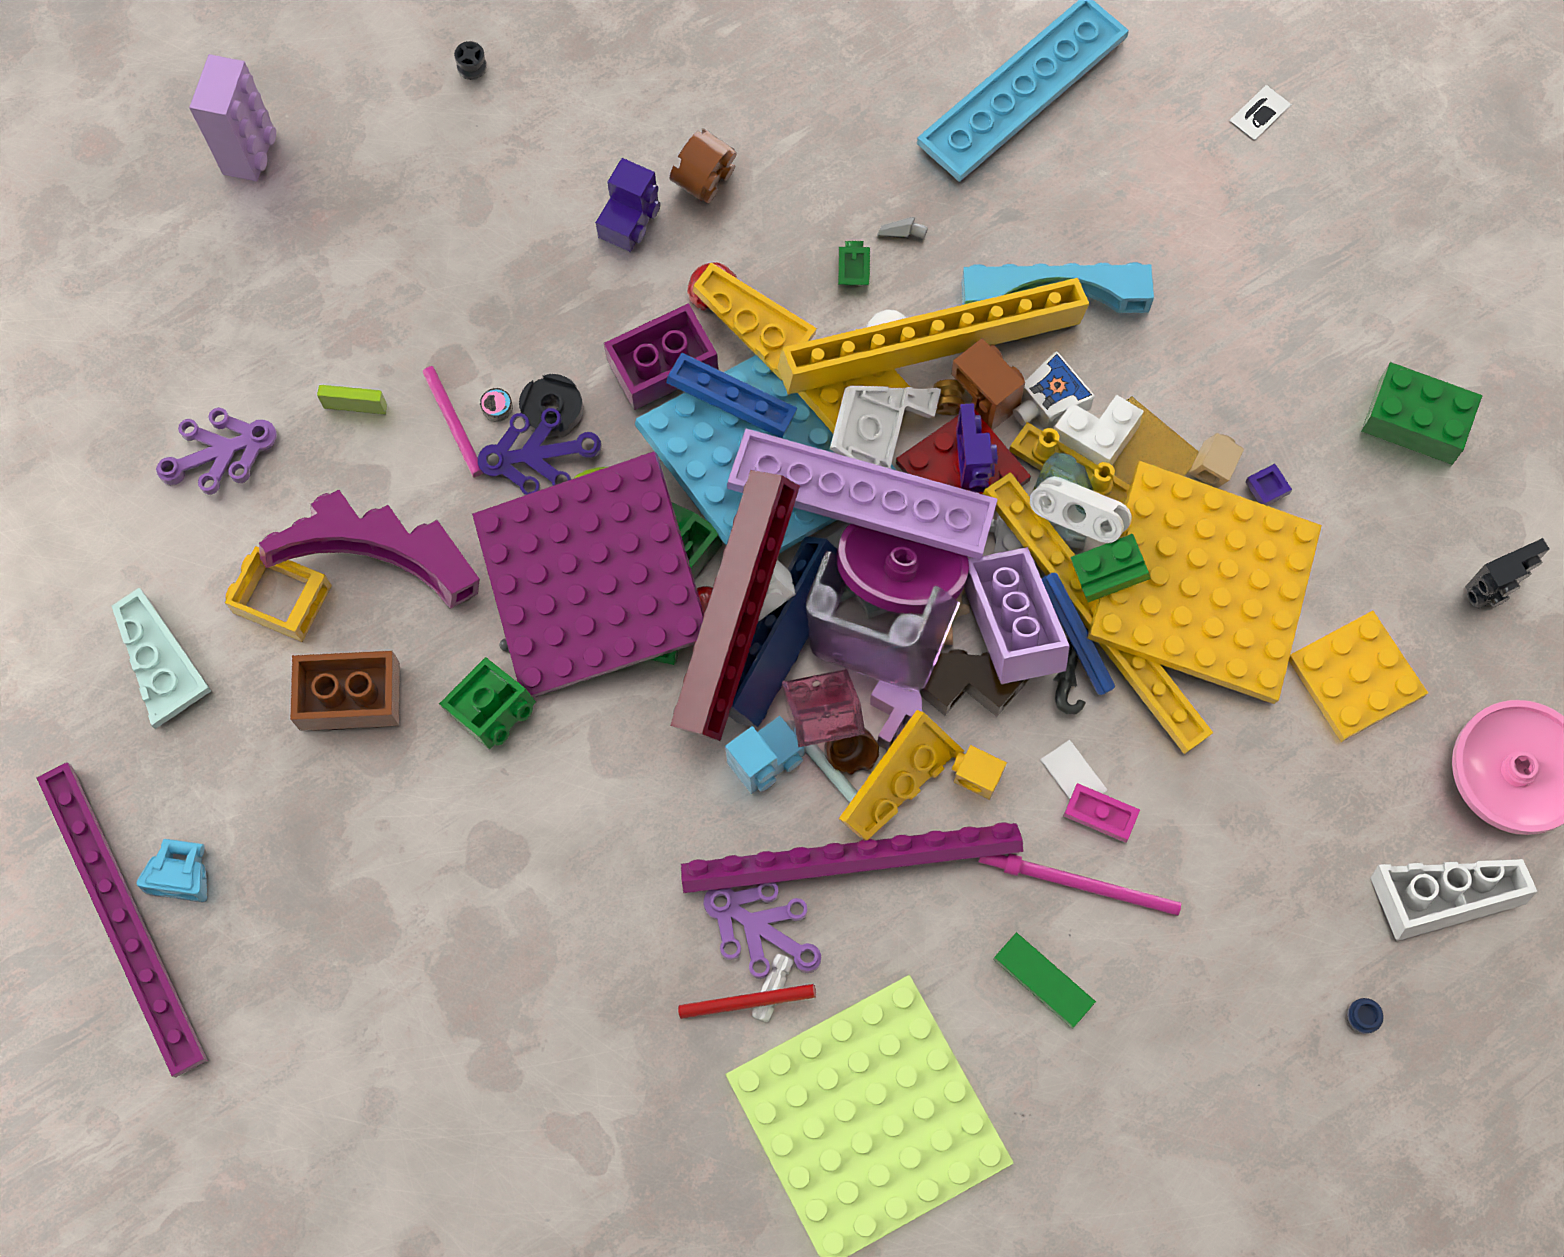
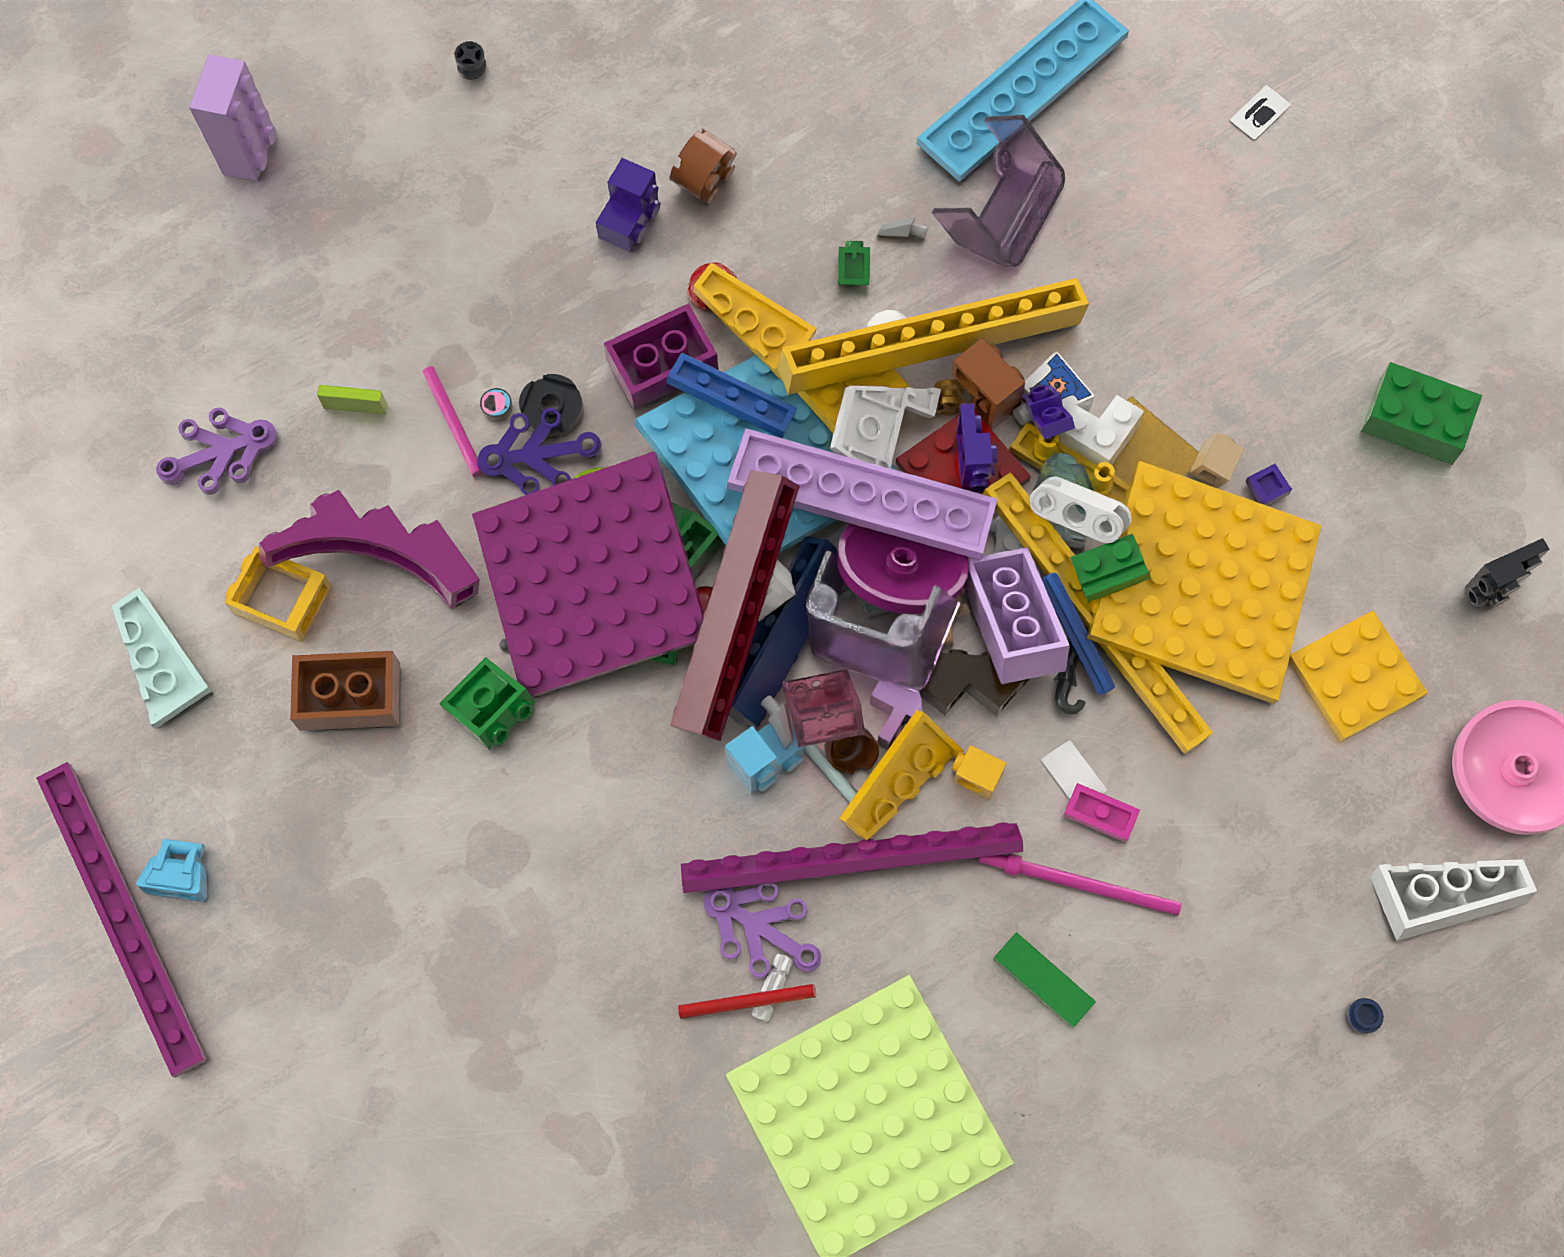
(779, 720): none -> light grey bar
(1019, 202): none -> clear purple windscreen
(1047, 411): none -> dark purple slope
(1120, 287): medium azure arch -> none

